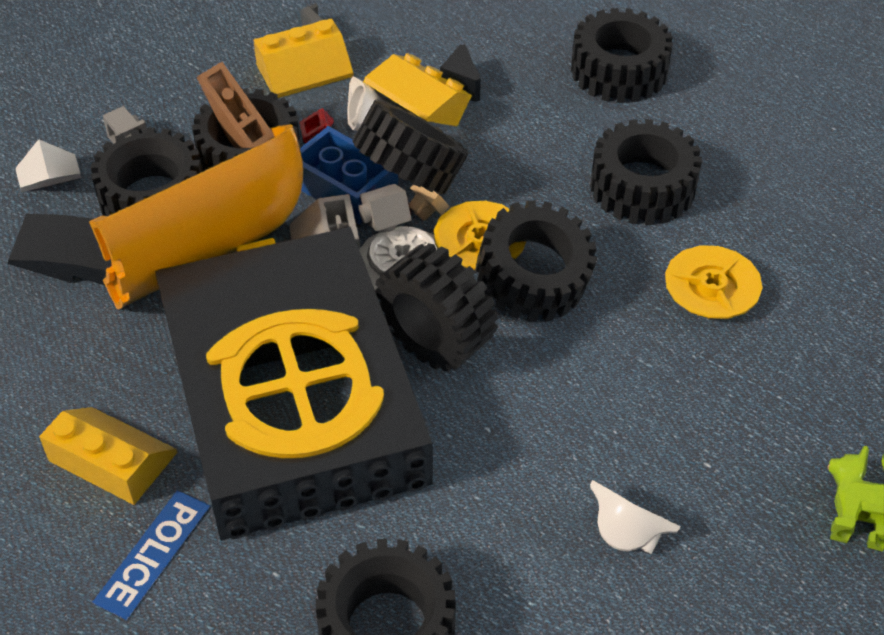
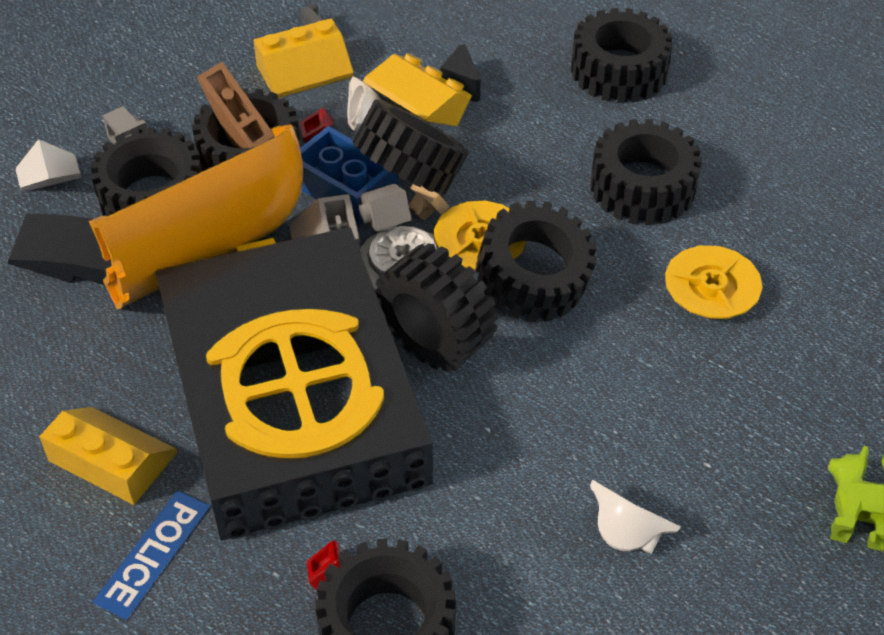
(320, 561): none -> red slope

